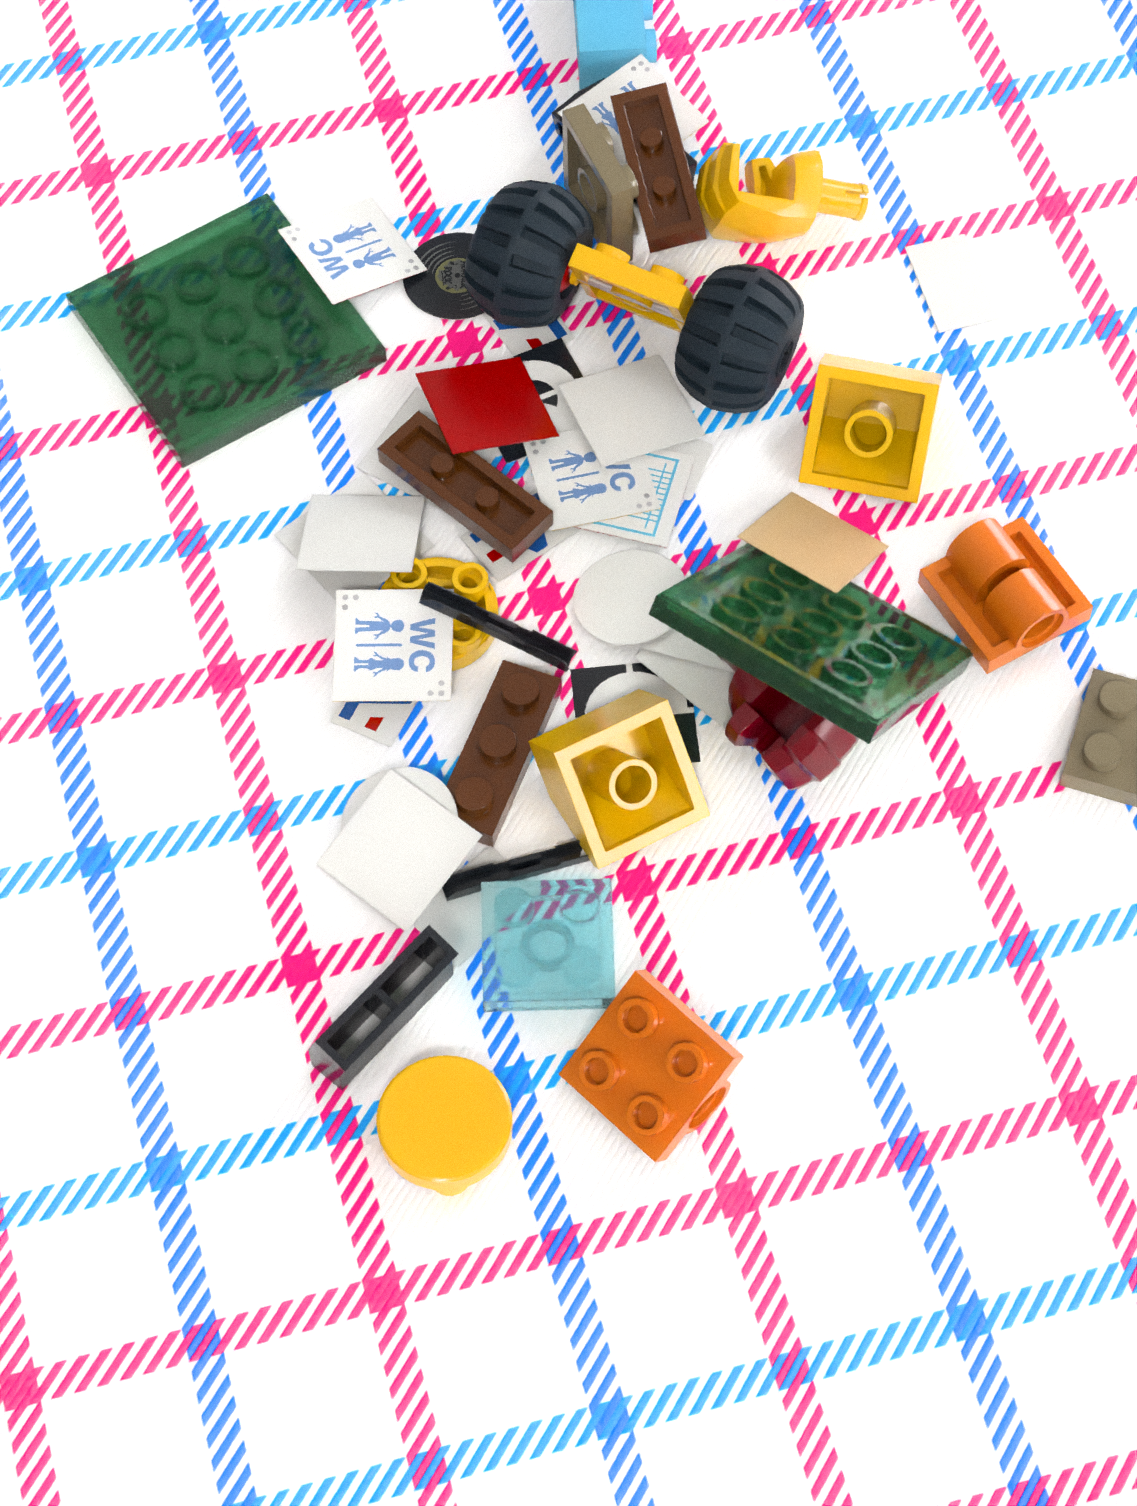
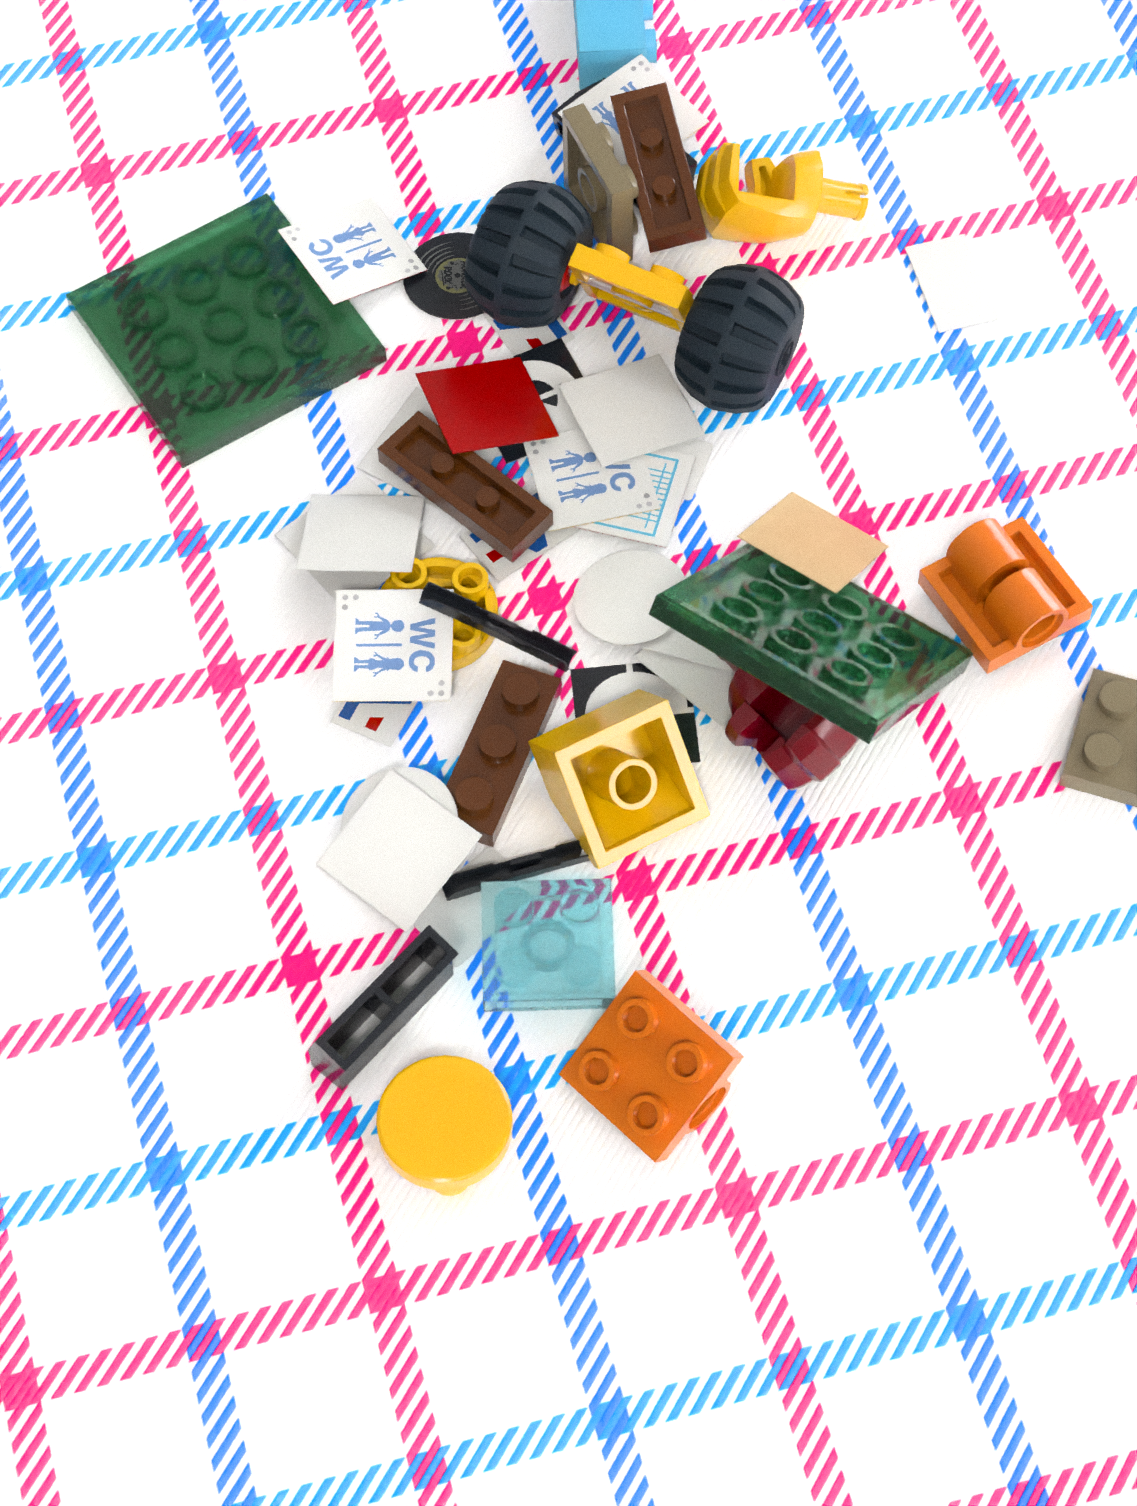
(870, 427): yellow slope -> none

